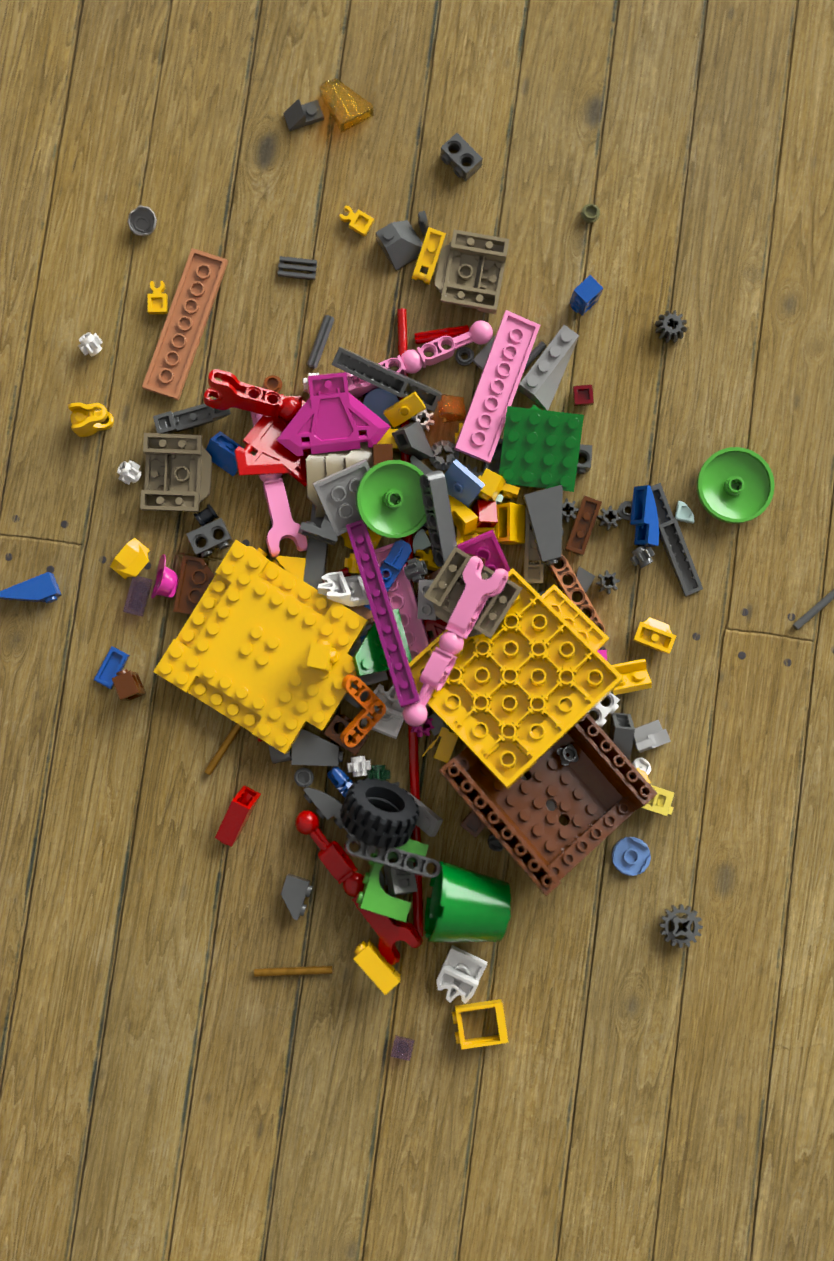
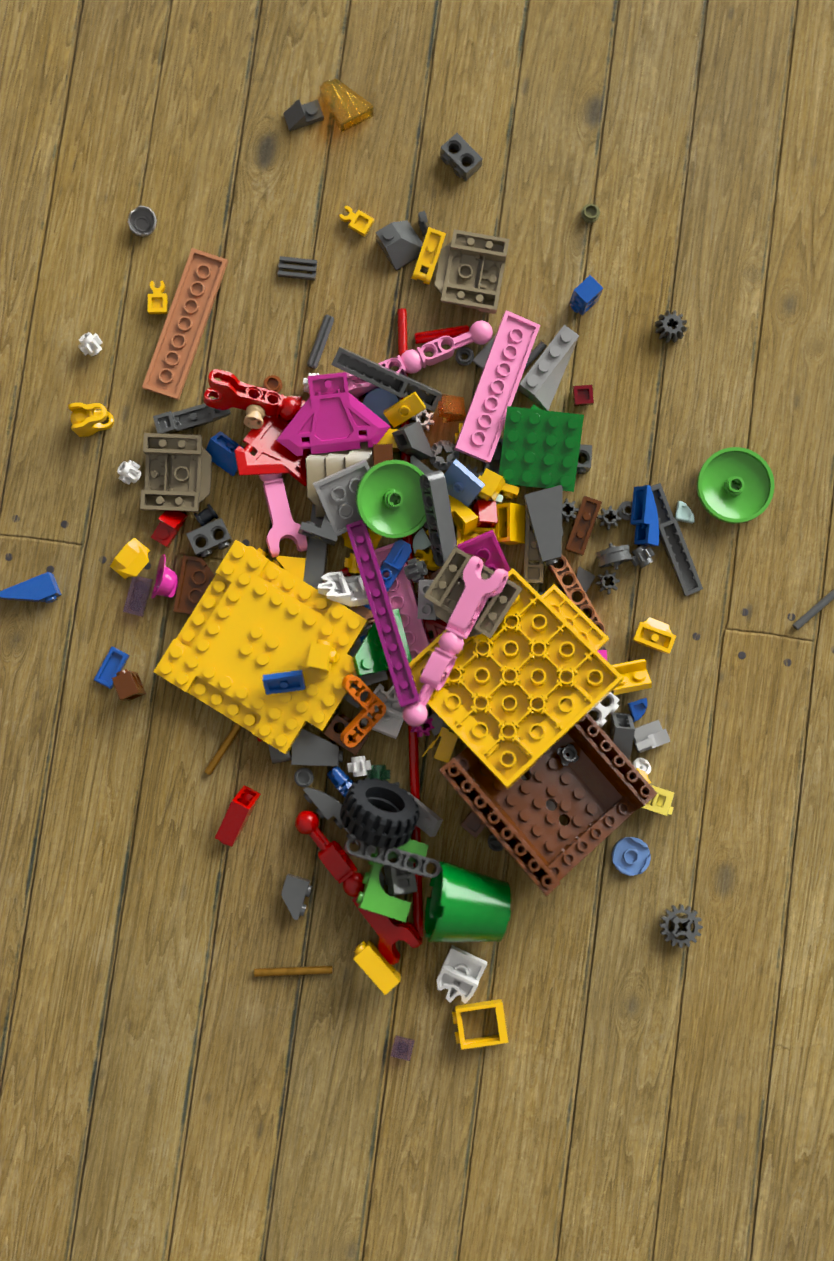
(168, 527): none -> red slope
(254, 416): none -> tan wheel
(284, 682): none -> blue plate
(613, 556): none -> dark grey wheel
(637, 708): none -> blue tile

